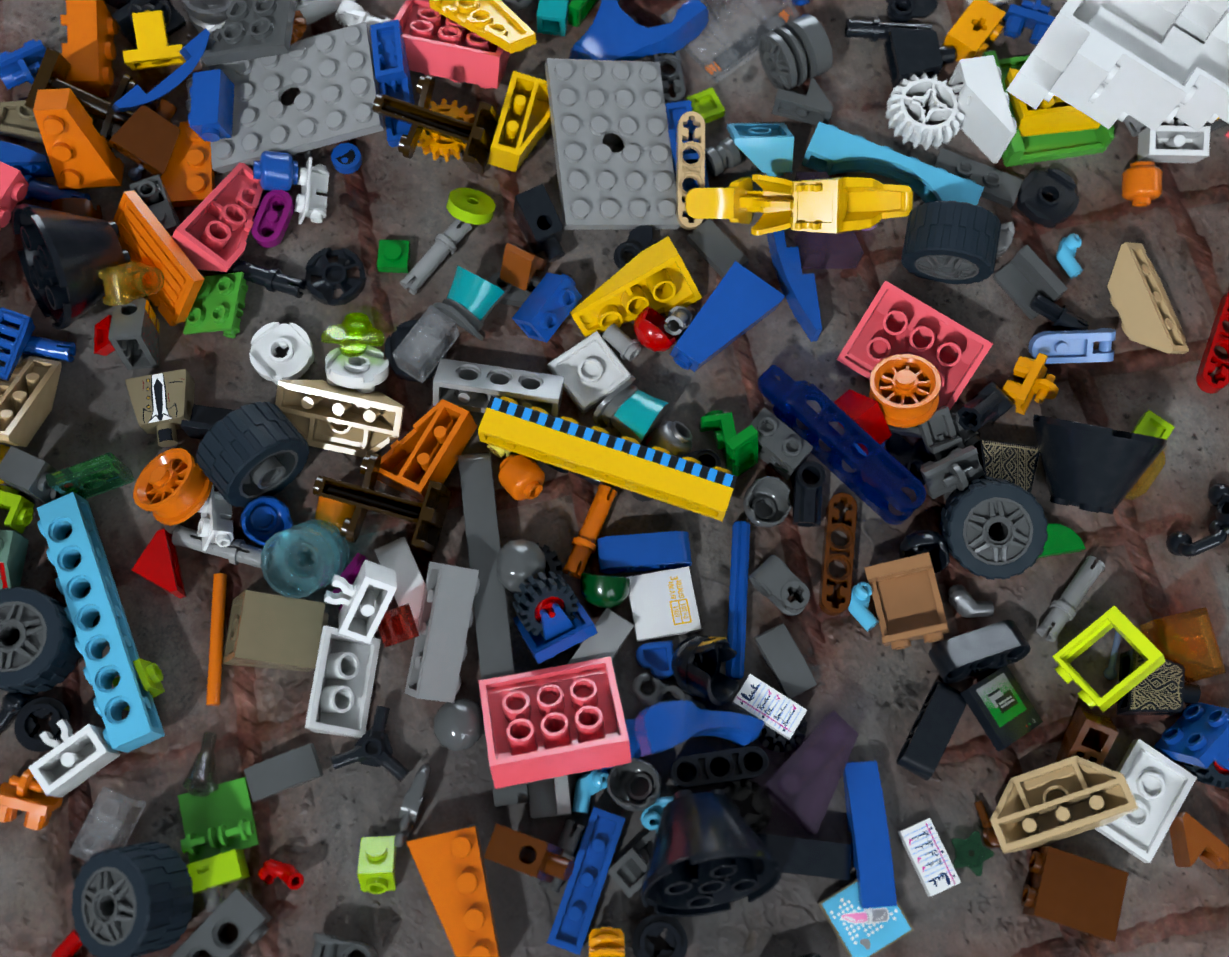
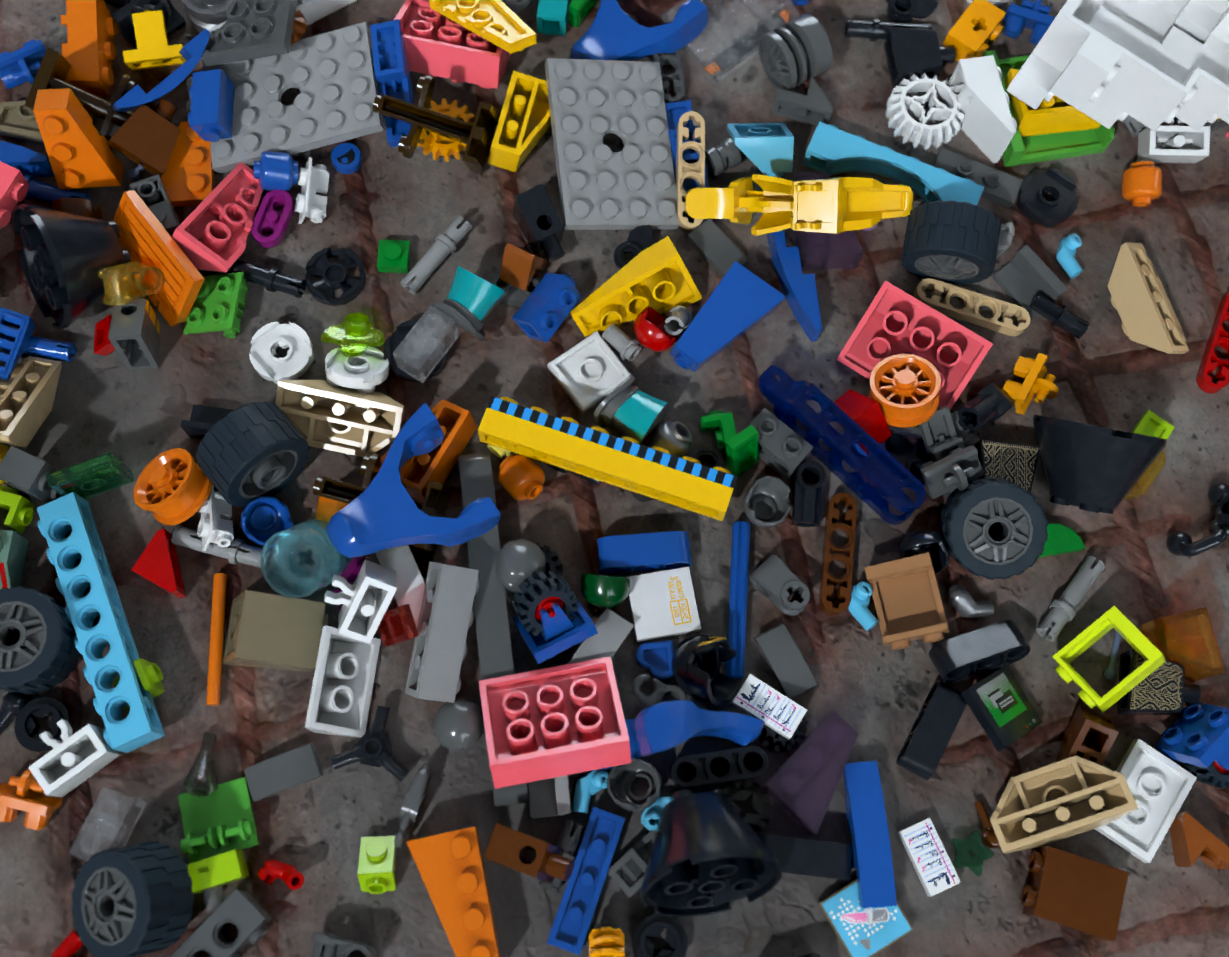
(162, 403): dark tan torso -> none
(352, 13): white connector -> none
(388, 516): none -> blue animal
(471, 206): lime piece -> none
(473, 385): light grey brick -> none
(585, 542): orange pin -> none
(707, 105): lime tile -> none
(972, 303): none -> tan beam
(1074, 345): medium blue plate -> none

